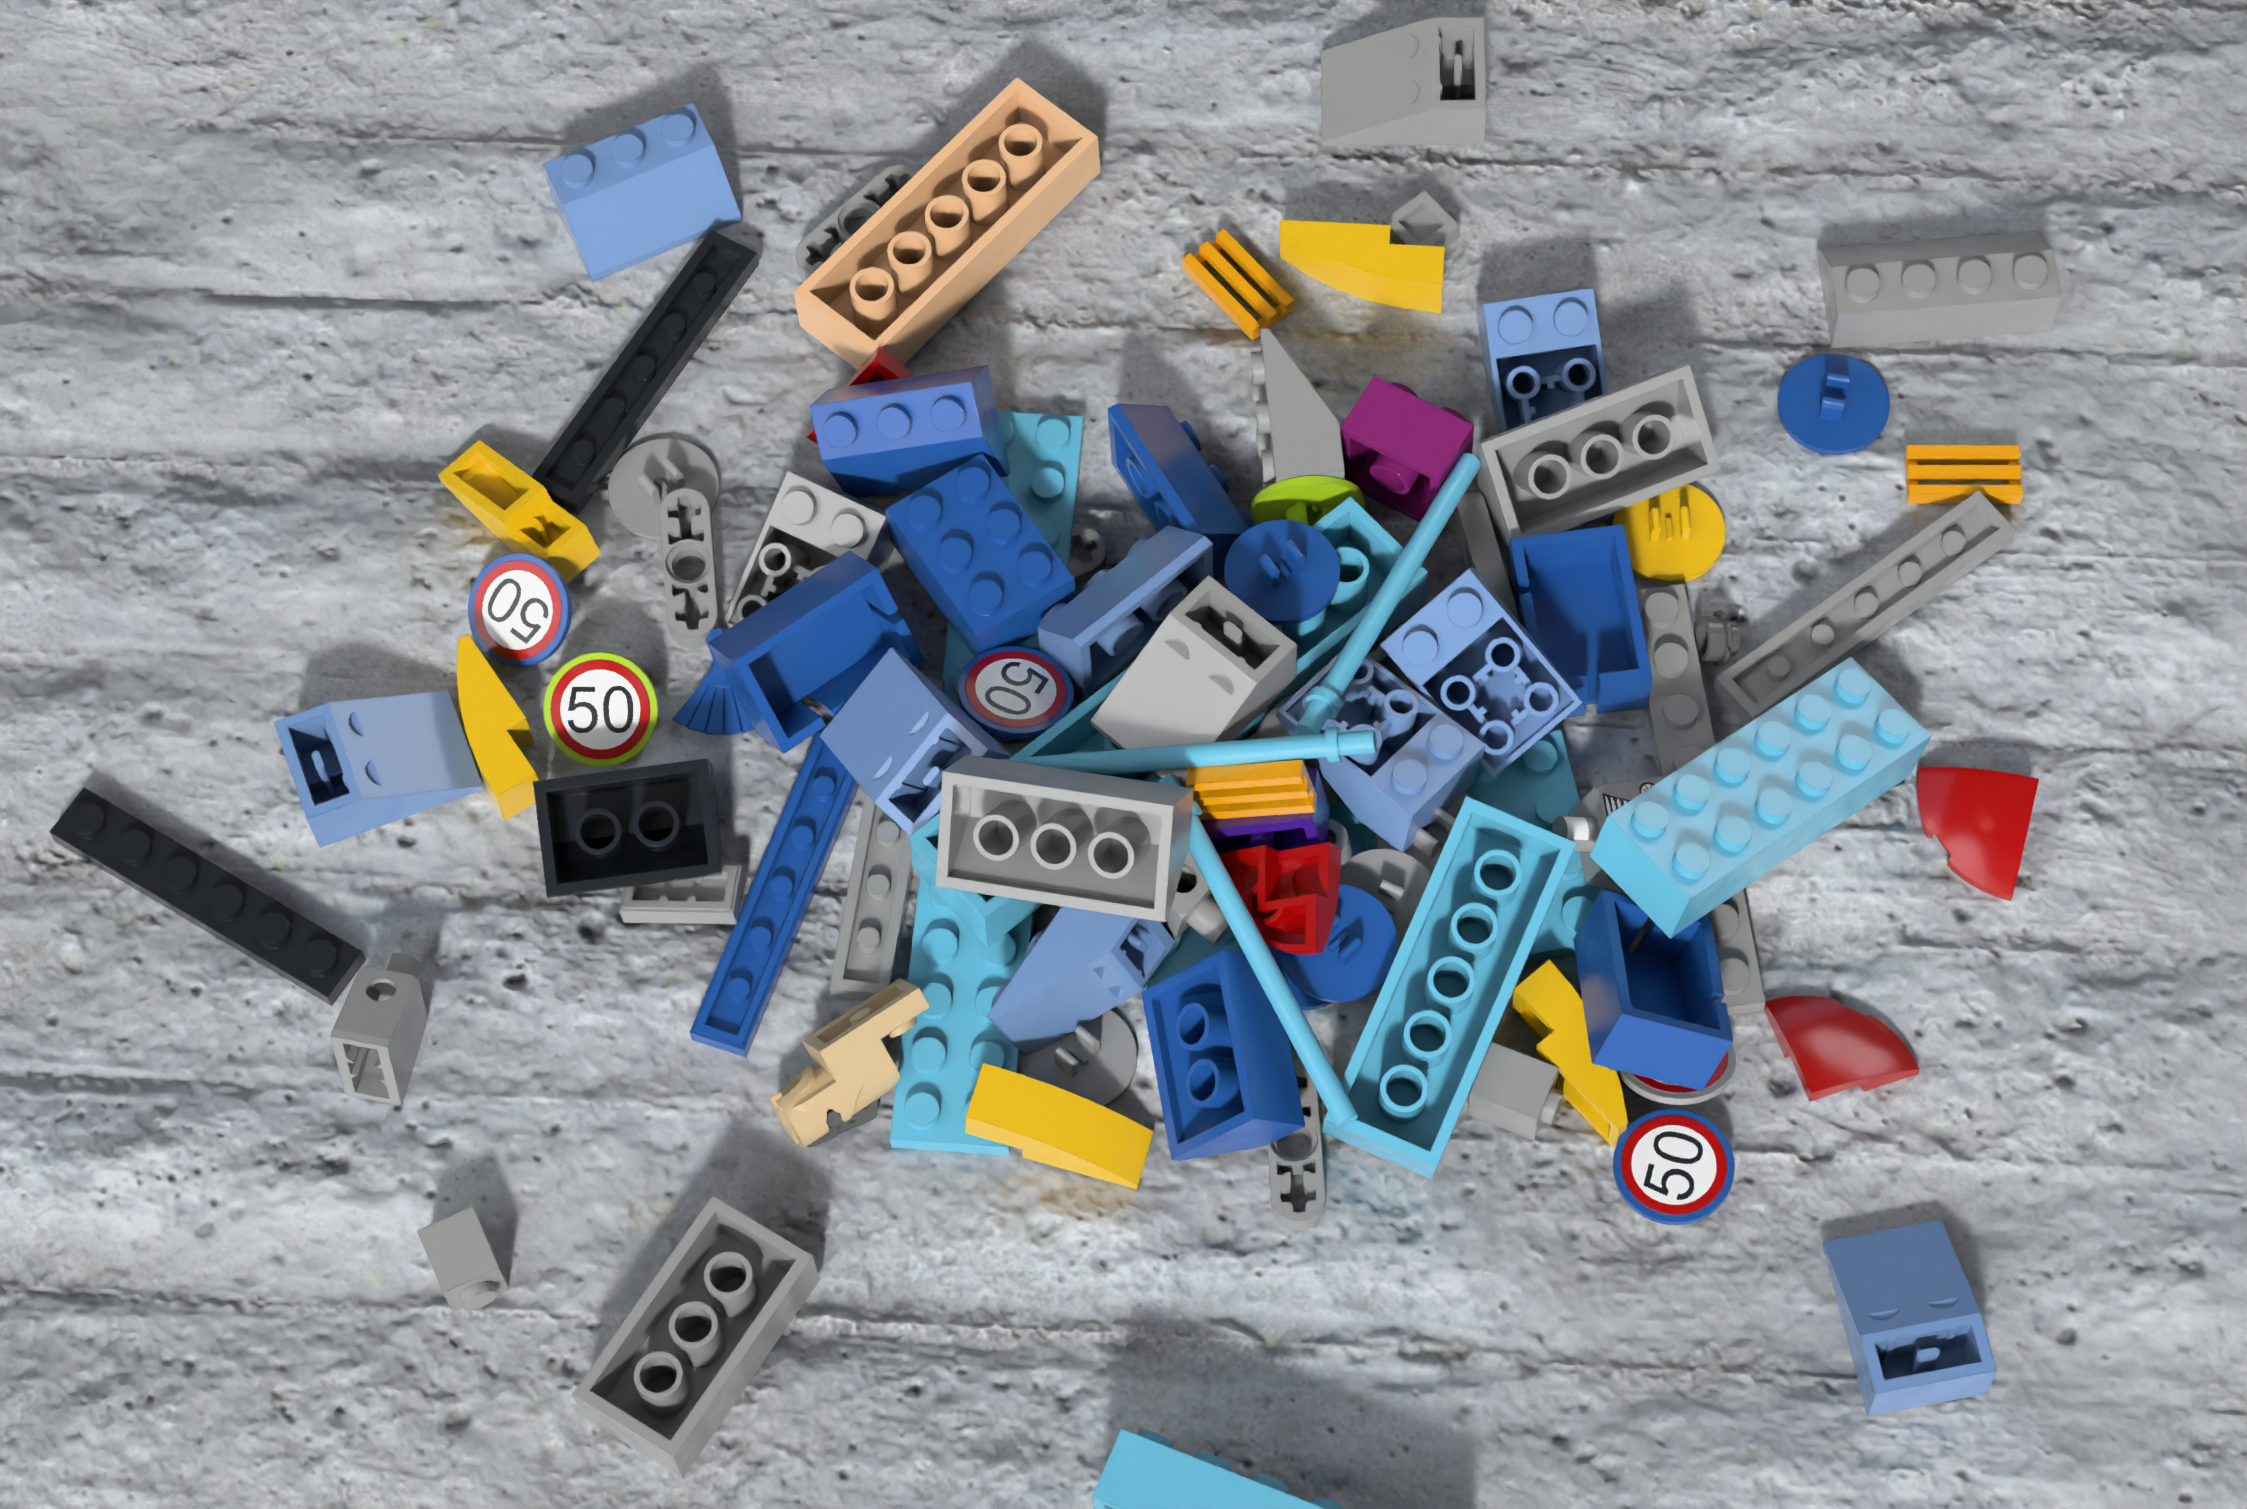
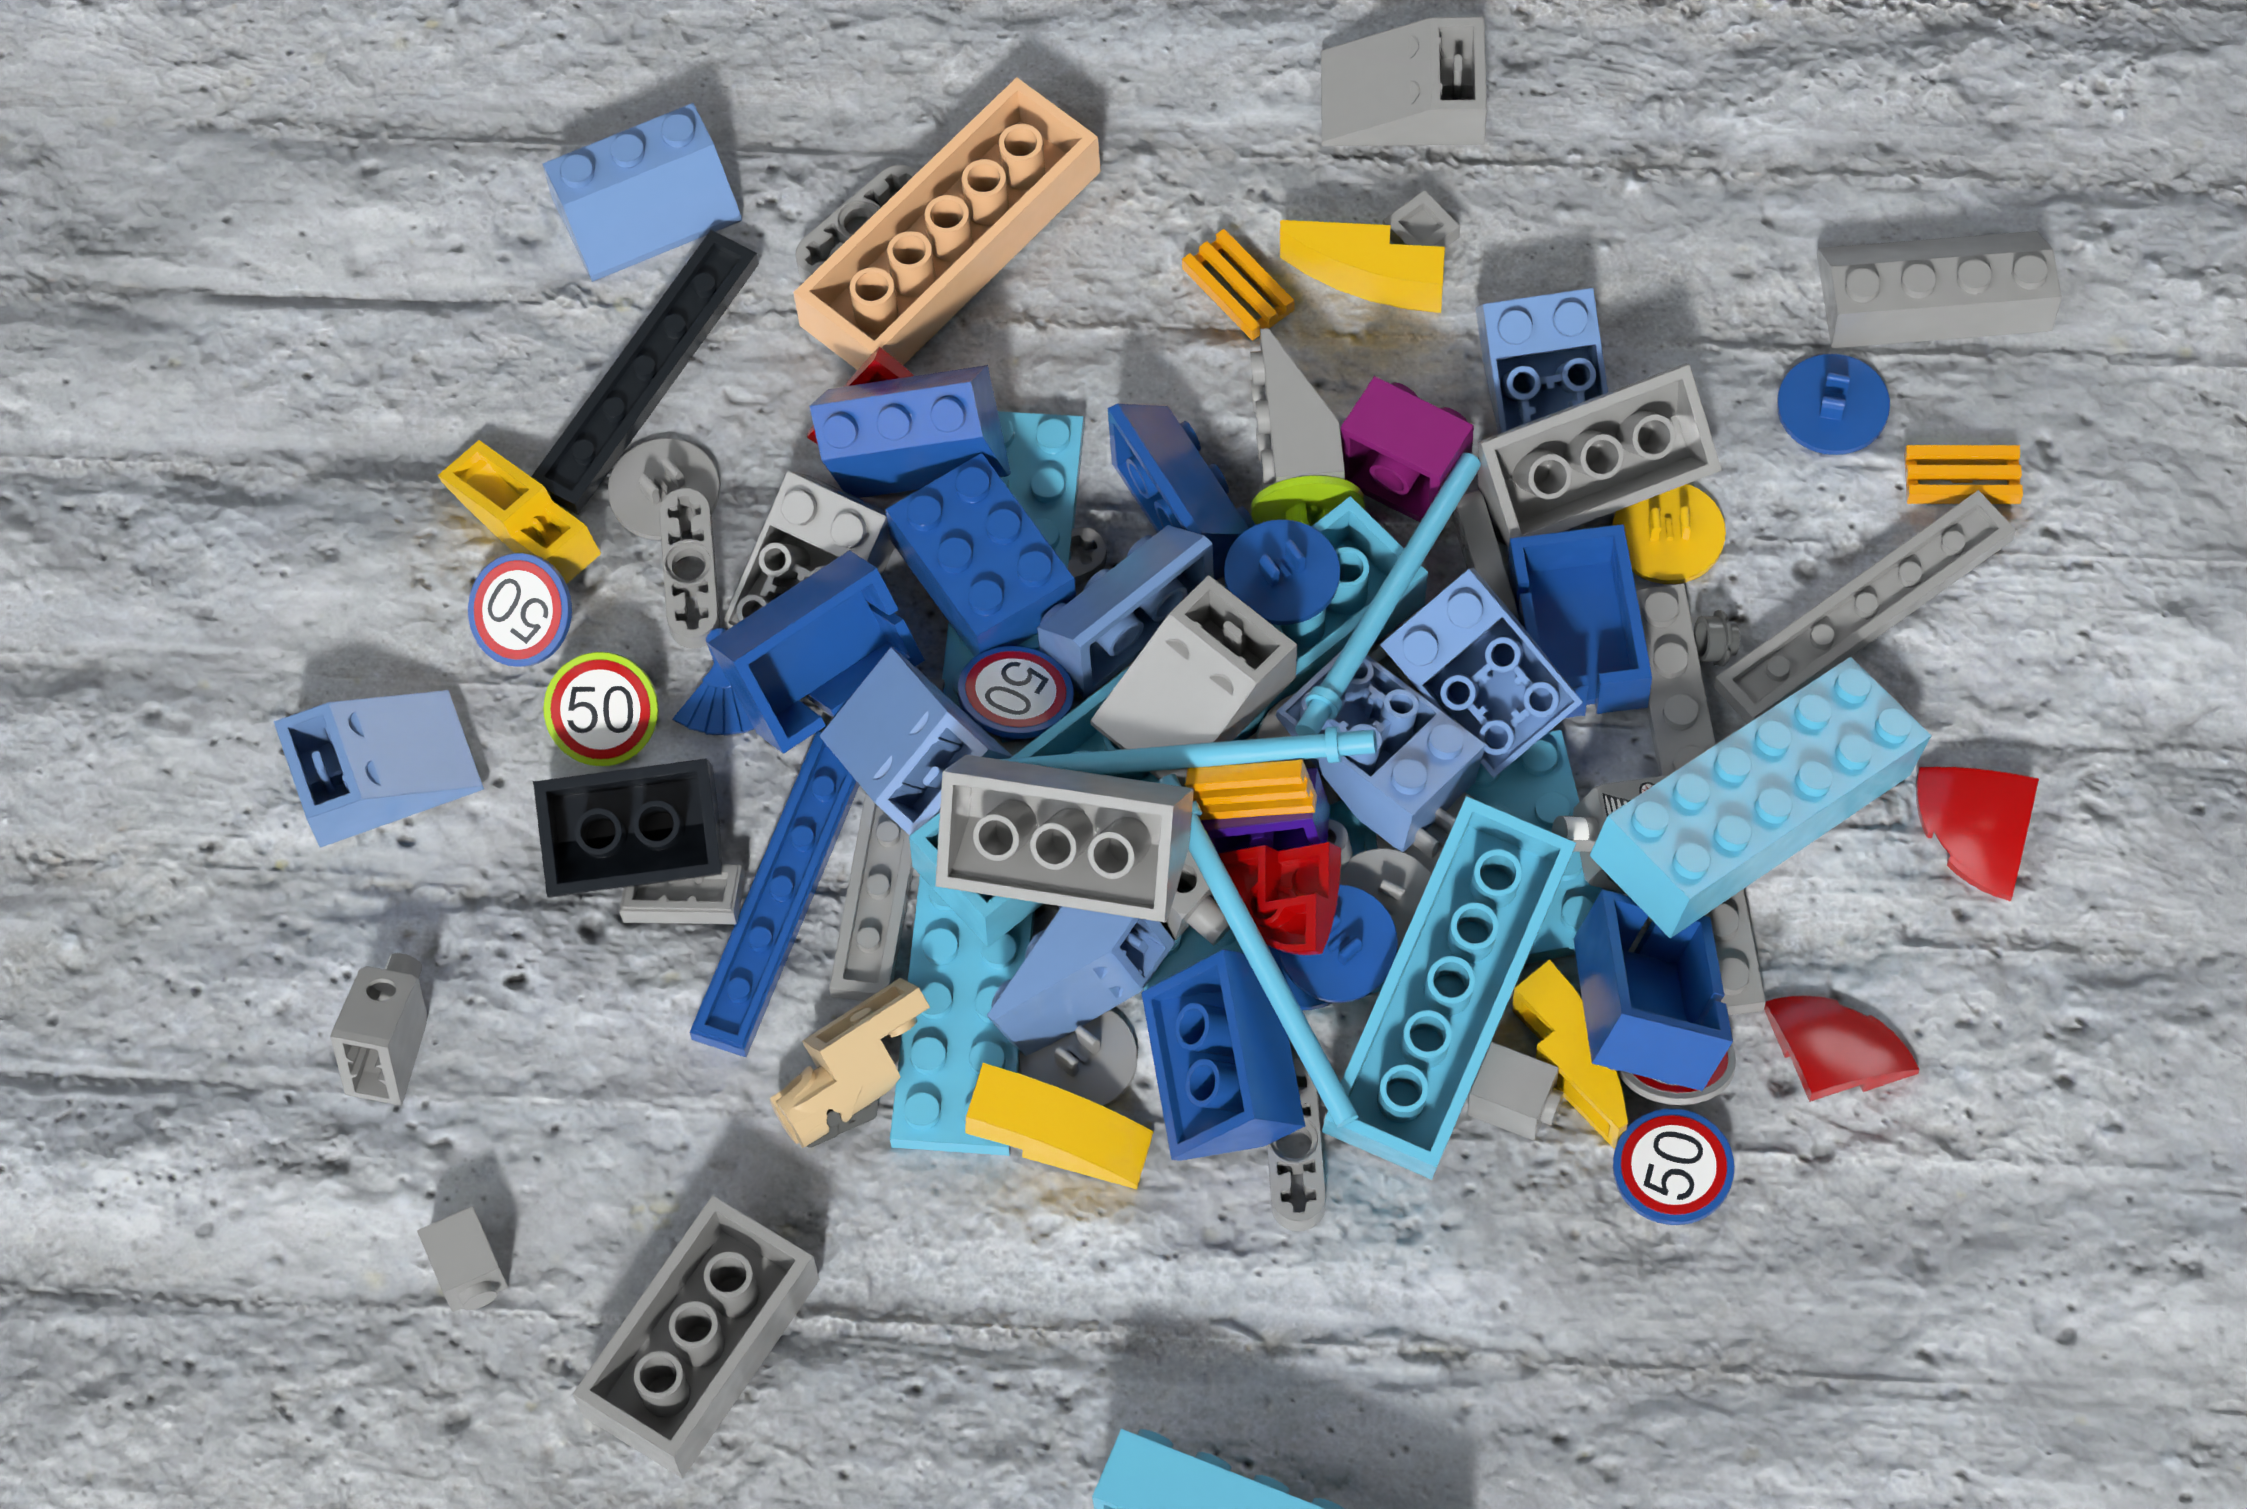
(208, 896): black plate -> none
(495, 731): yellow slope -> none
(1909, 1318): medium blue slope -> none

